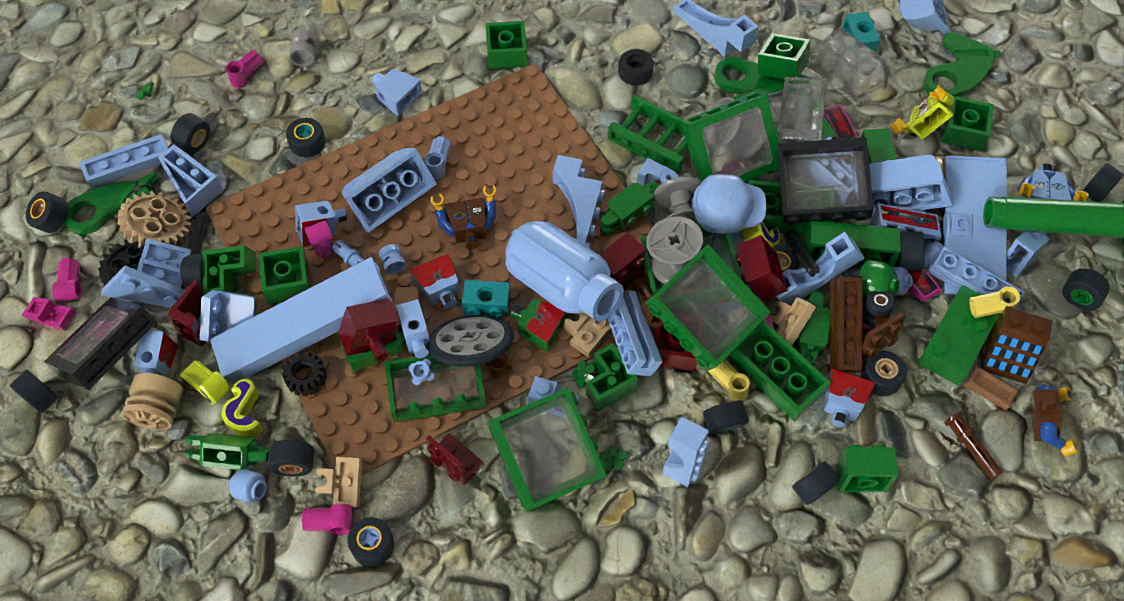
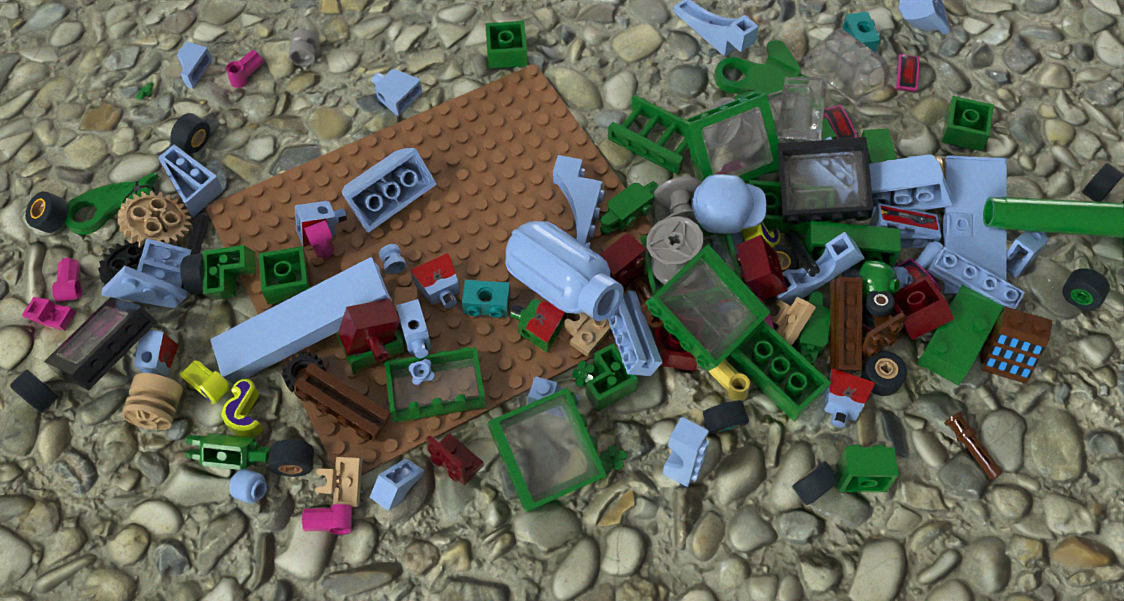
(123, 161): light blue brick -> none
(187, 312): dark red bracket -> none
(194, 61): none -> light blue arch
(224, 311): light blue bracket -> none
(305, 137): black wheel -> none
(342, 402): none -> reddish brown brick
(350, 256): light blue pin -> none
(366, 533): black wheel -> none
(395, 483): none -> light blue arch
(437, 157): light blue piece -> none
(467, 219): torso -> none
(470, 340): wedge -> none
(496, 371): reddish brown plate -> none
(633, 76): black tyre -> none
(655, 172): light blue leg -> none
(783, 56): green brick -> none
(907, 73): none -> slope
(912, 250): black wheel -> none
(923, 307): none -> dark red brick
(927, 114): neon yellow torso -> none
(969, 70): green animal -> none
(991, 388): medium nougat tile -> none
(993, 302): light yellow piece -> none
(1047, 417): torso -> none
(1049, 185): torso -> none

